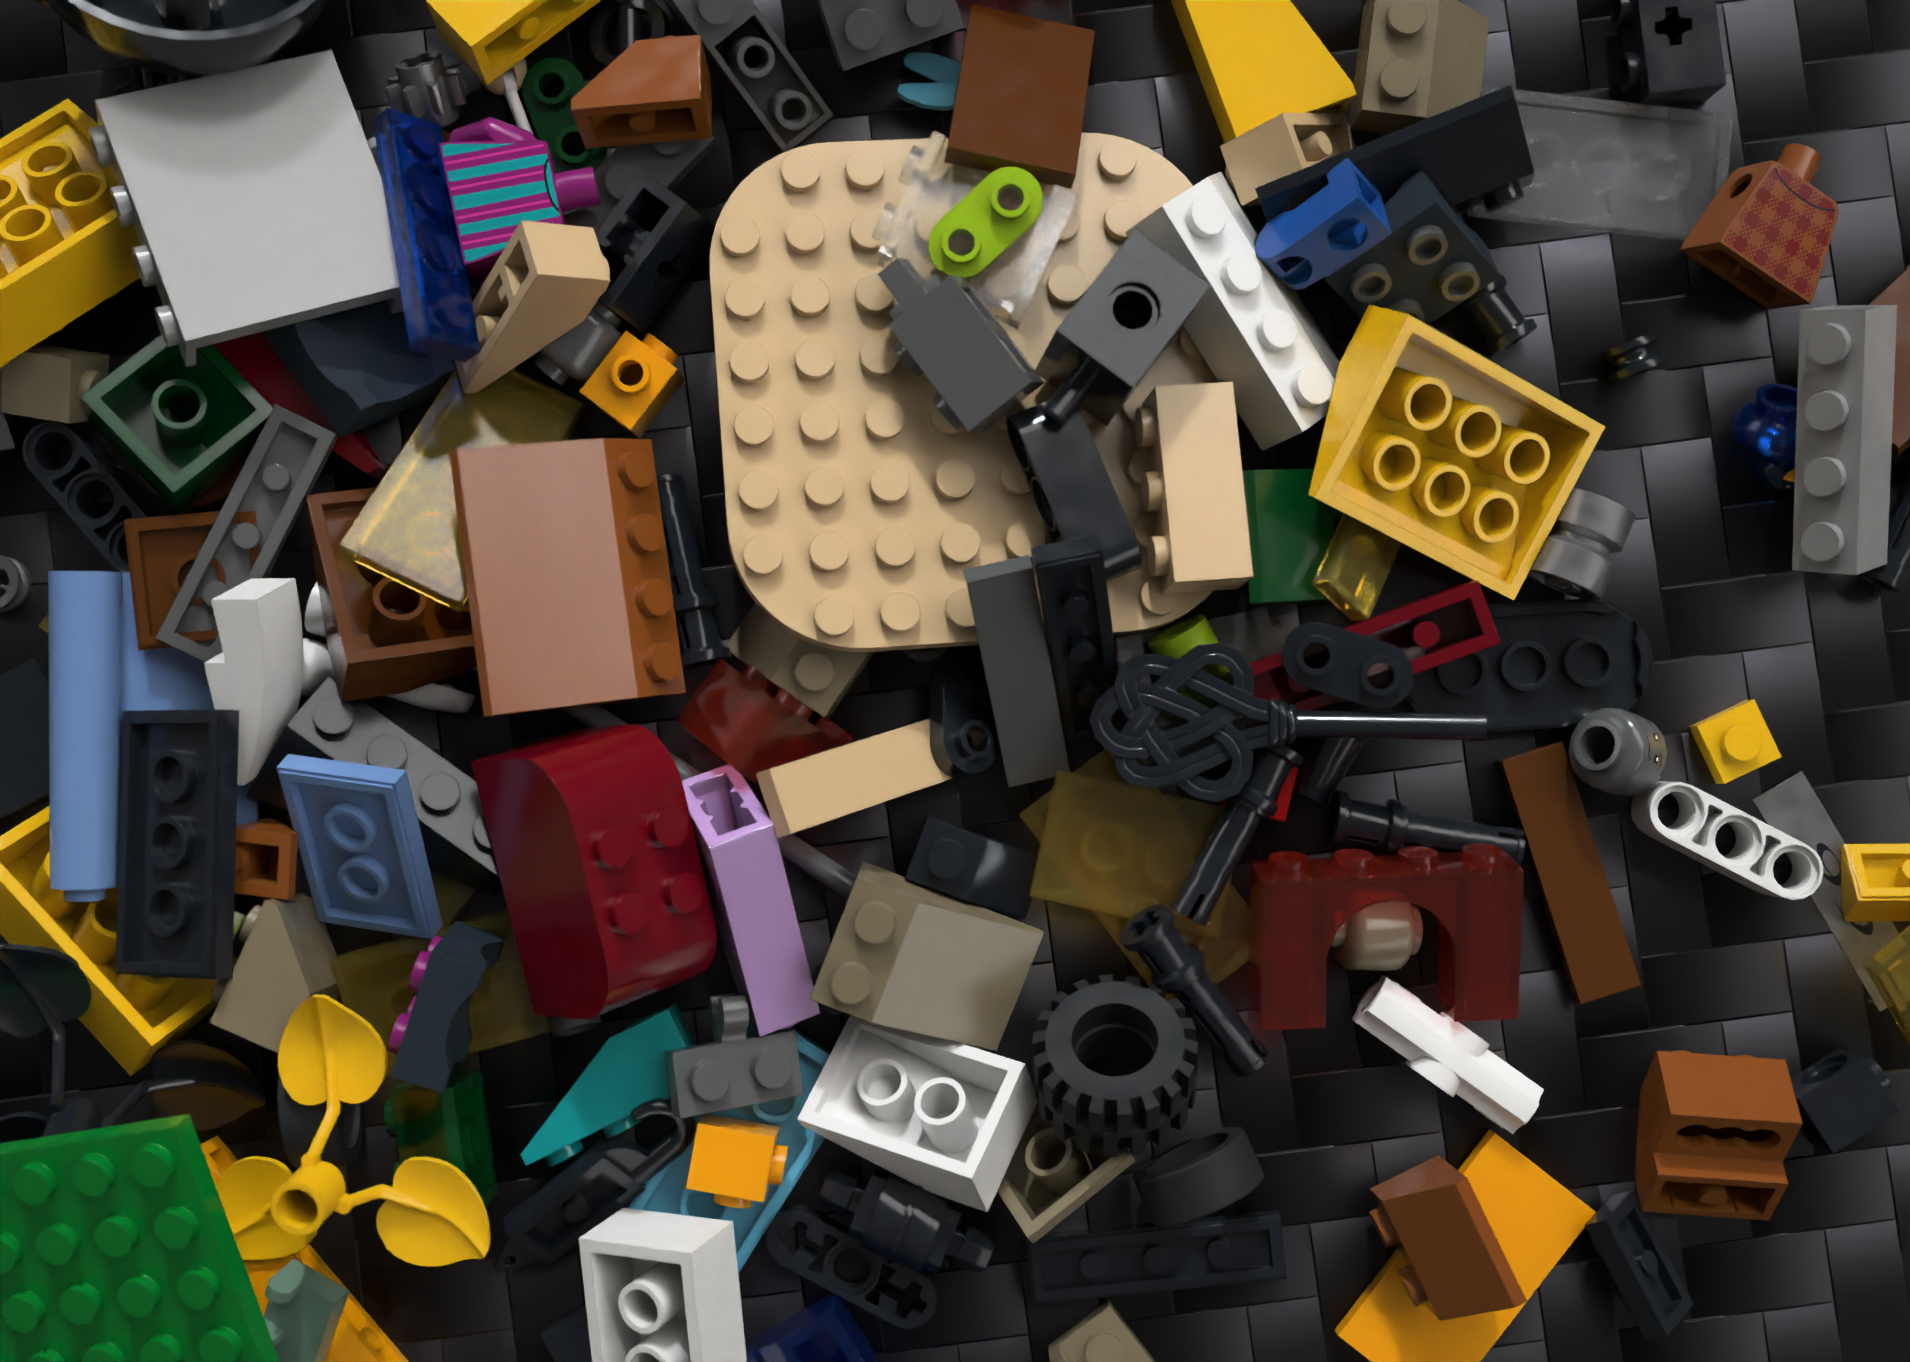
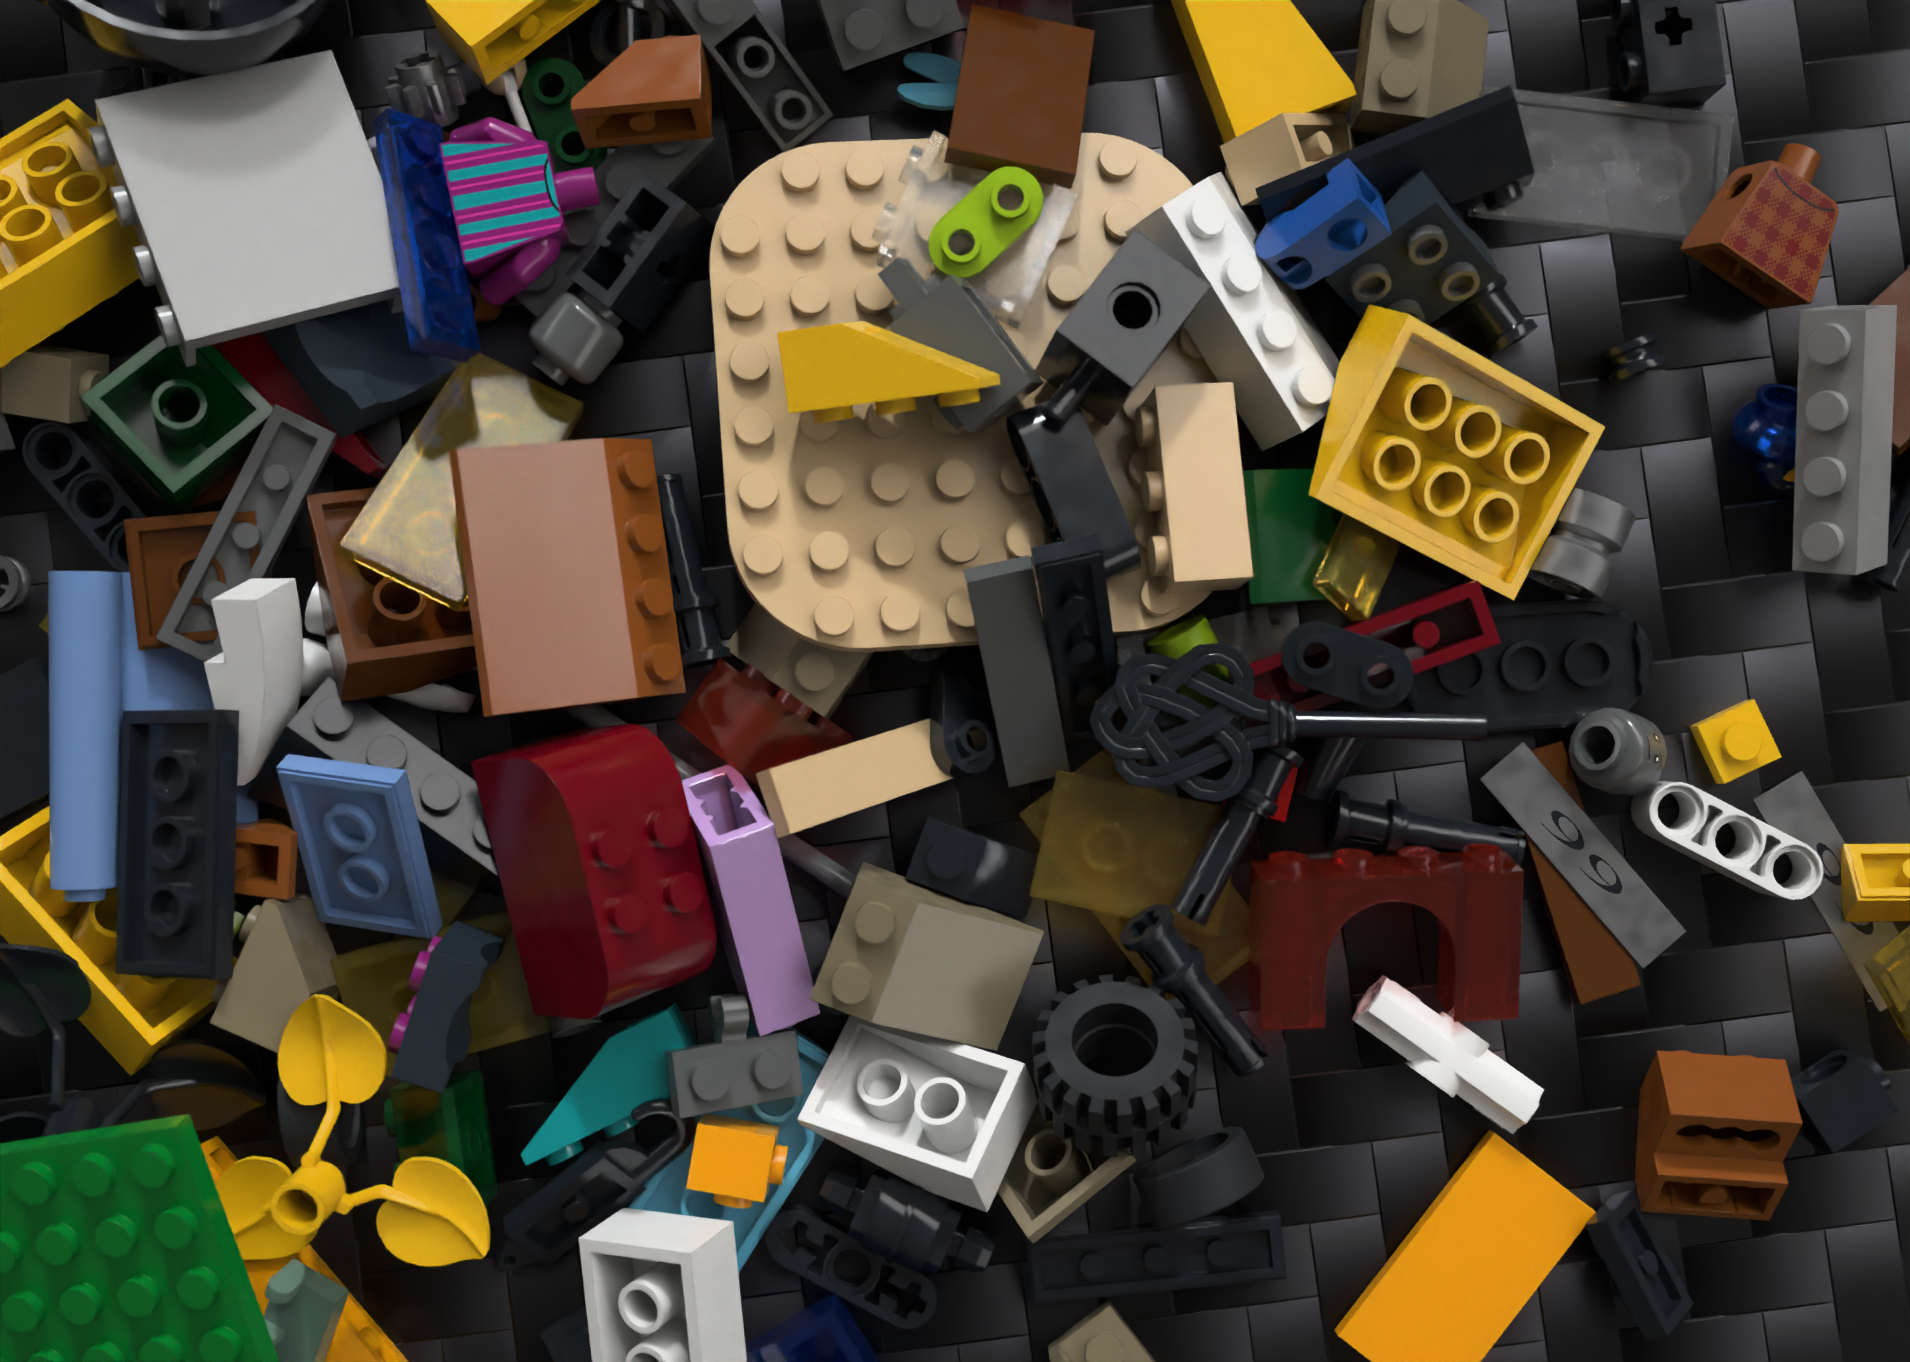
(533, 297): tan slope -> none
(634, 381): light orange brick -> none
(861, 363): none -> yellow slope
(1379, 937): dark tan head -> none
(1444, 1242): dark orange slope -> none
(1583, 855): none -> flat silver sticker

